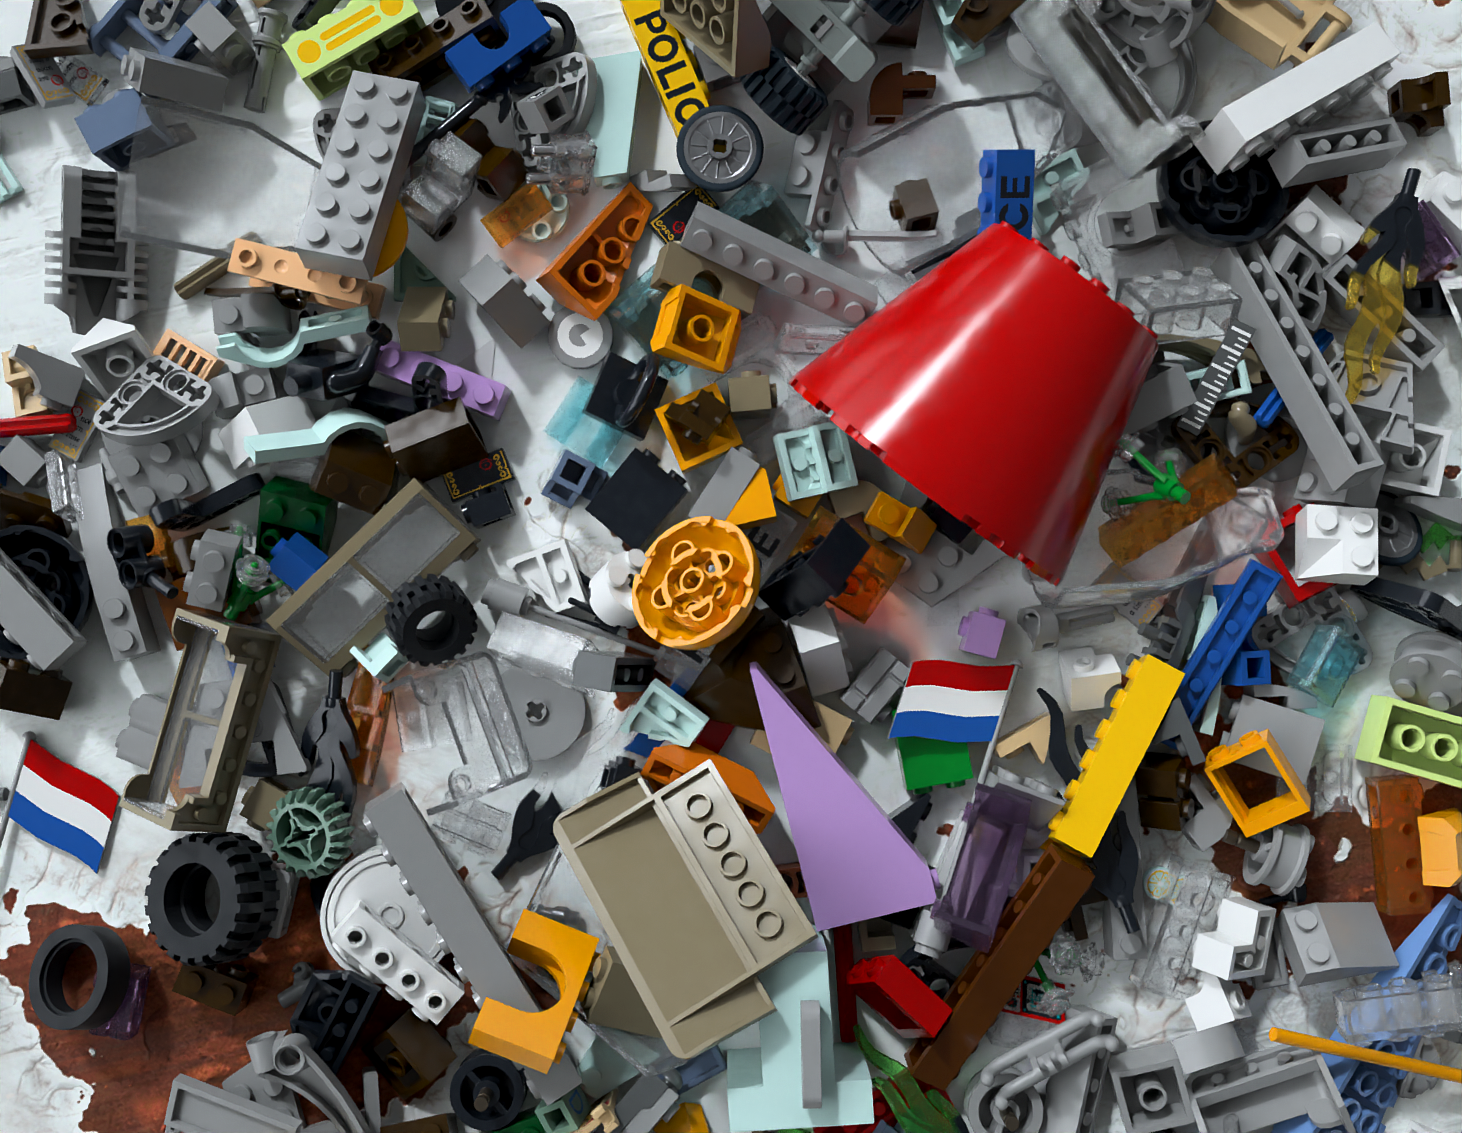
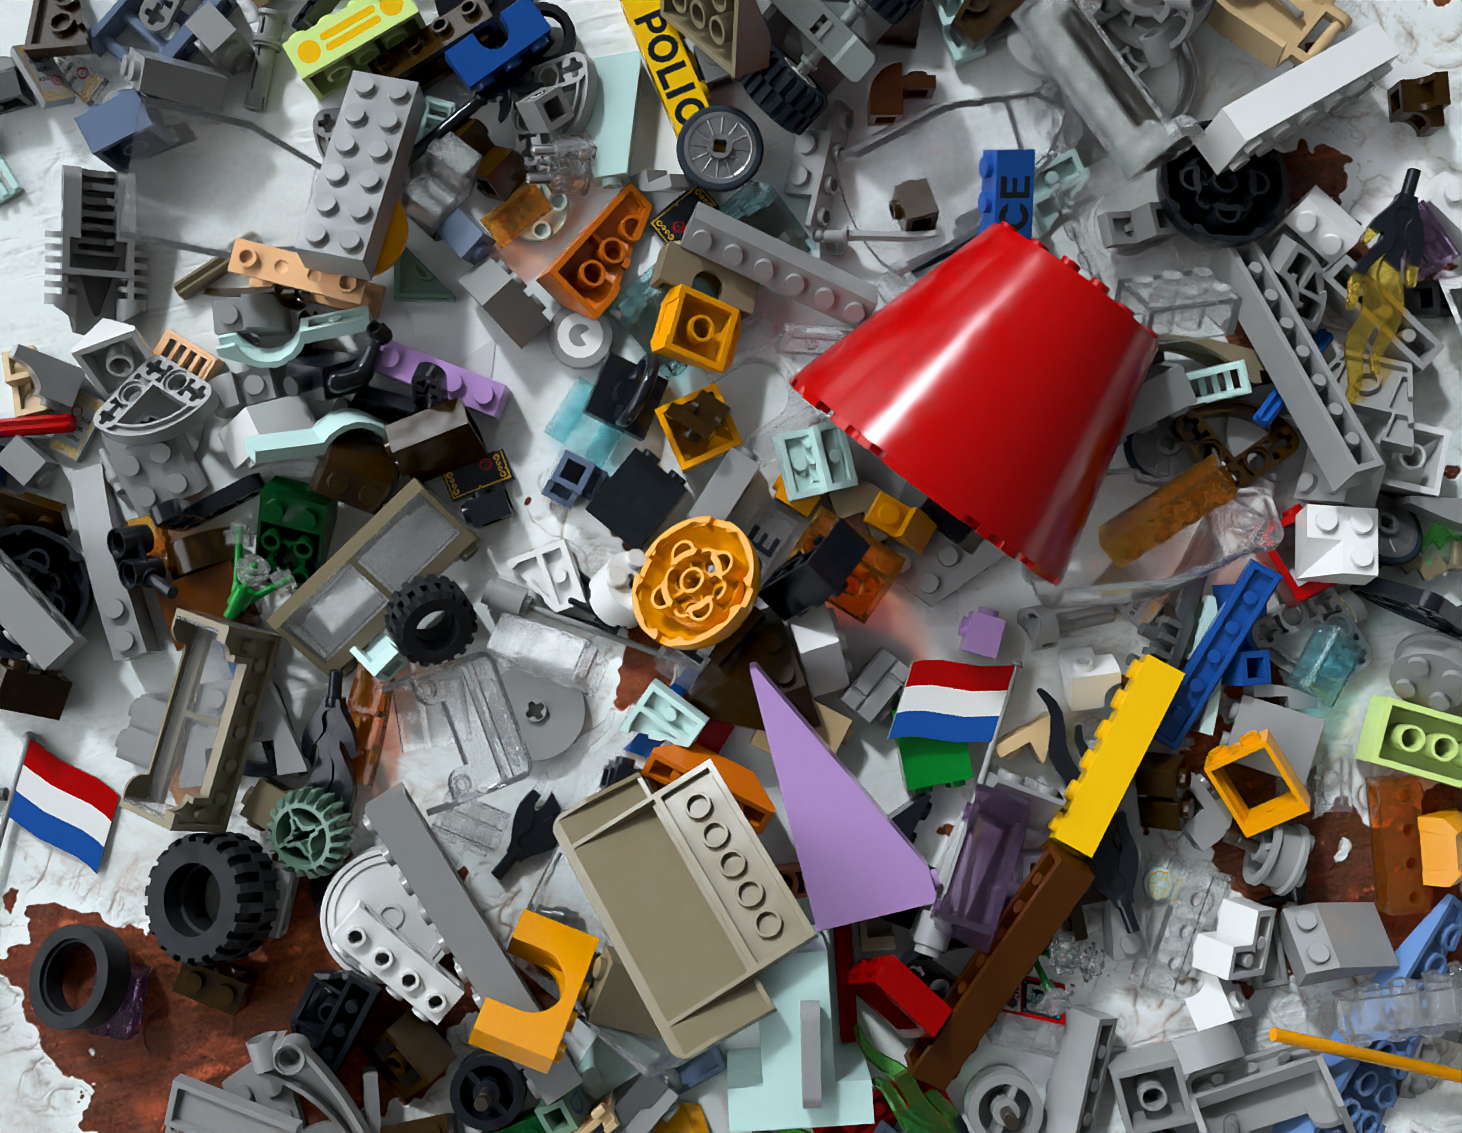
(63, 486): clear plate -> none
(213, 569): light grey brick -> none
(296, 560): blue brick -> none
(302, 976): dark grey arm -> none
(425, 319): dark tan brick -> none
(466, 236): none -> sand blue brick
(612, 671): dark grey brick -> none
(751, 396): dark tan brick -> none
(755, 504): light orange slope -> none
(789, 415): clear tile -> none
(1046, 1055): light grey piece -> none
(1166, 470): plant -> none
(1177, 723): dark grey slope -> none
(1217, 376): dark grey sticker -> none
(1242, 422): dark tan arm -> none
(1336, 151): light grey brick -> none

